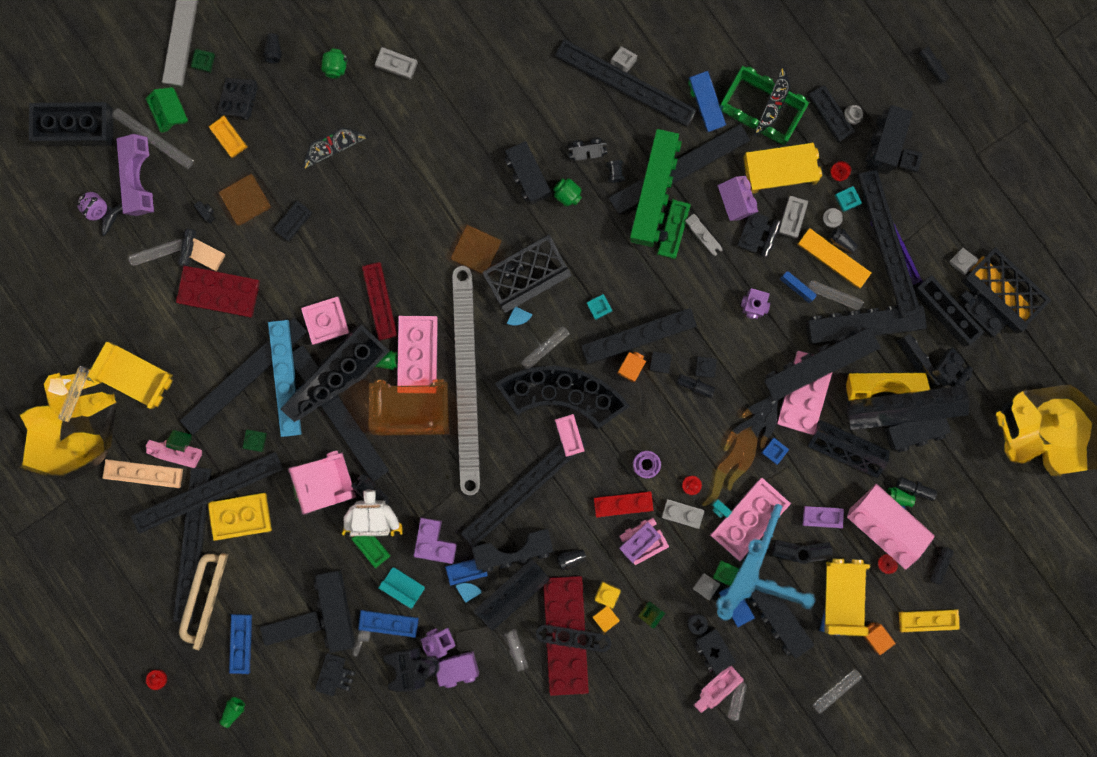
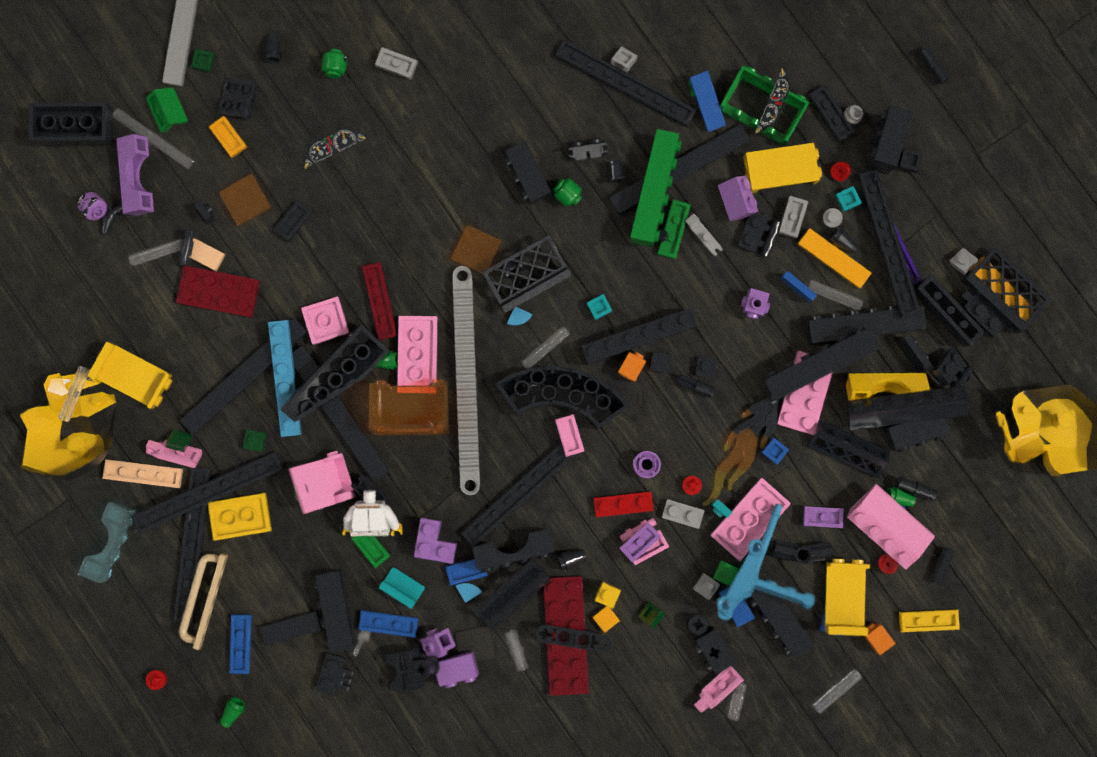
(117, 520): none -> clear light blue arch

